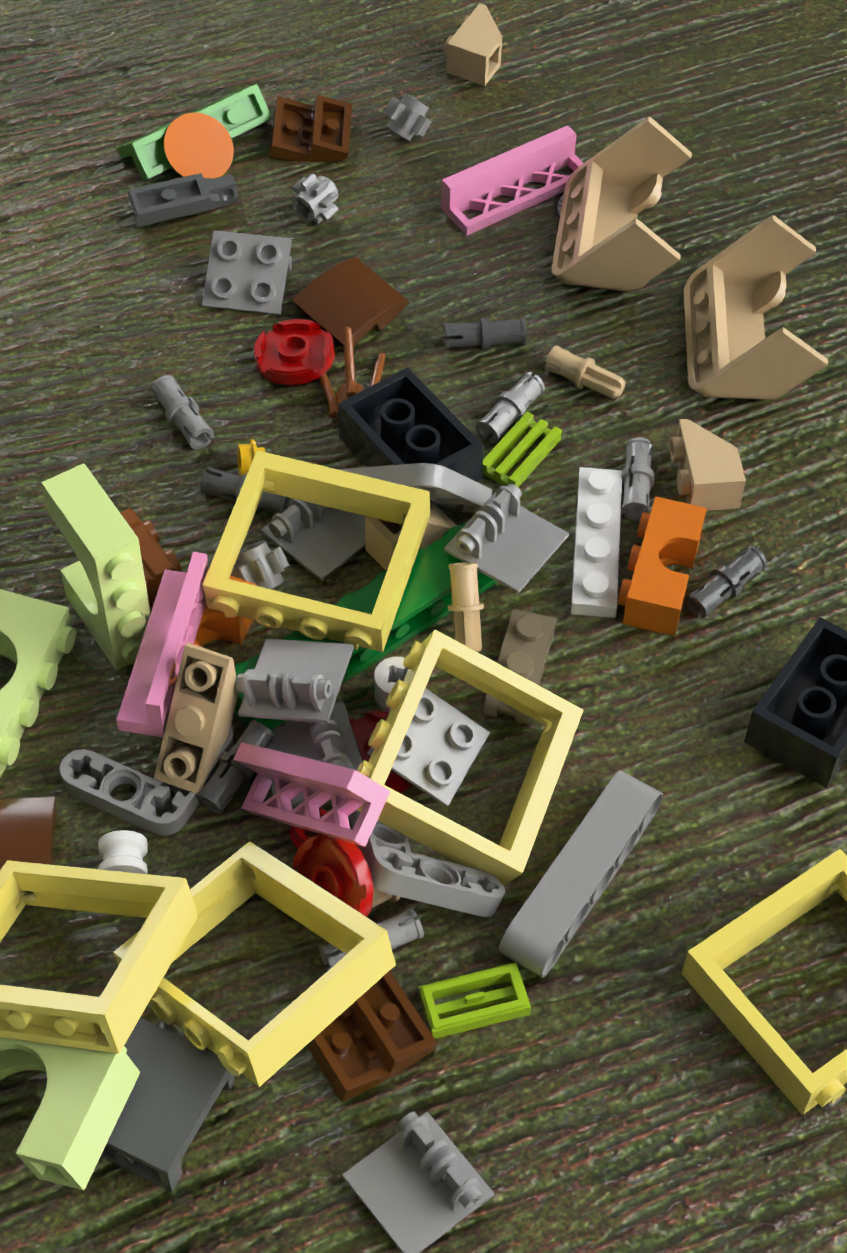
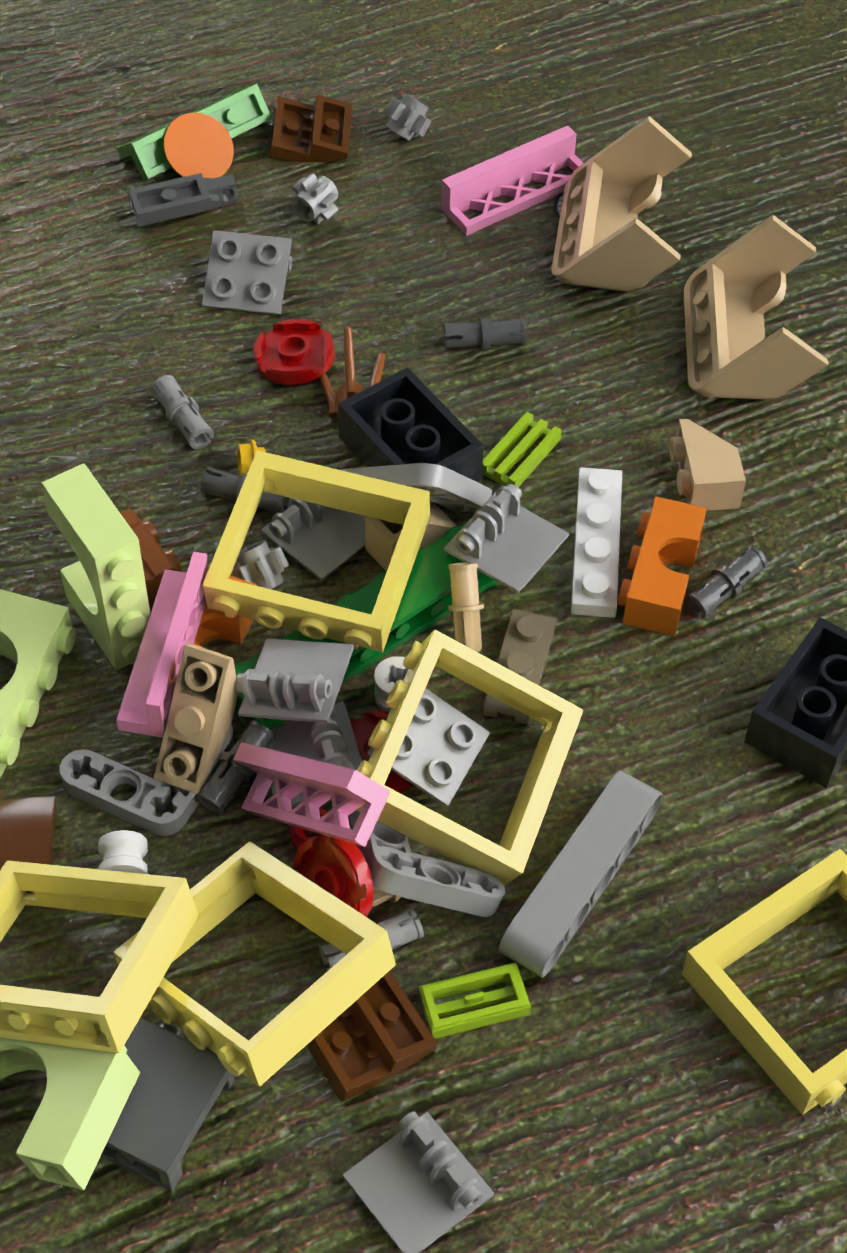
(352, 298): reddish brown slope -> none
(474, 48): tan slope -> none
(510, 407): light grey pin -> none
(584, 372): tan axle -> none
(637, 478): light grey pin -> none

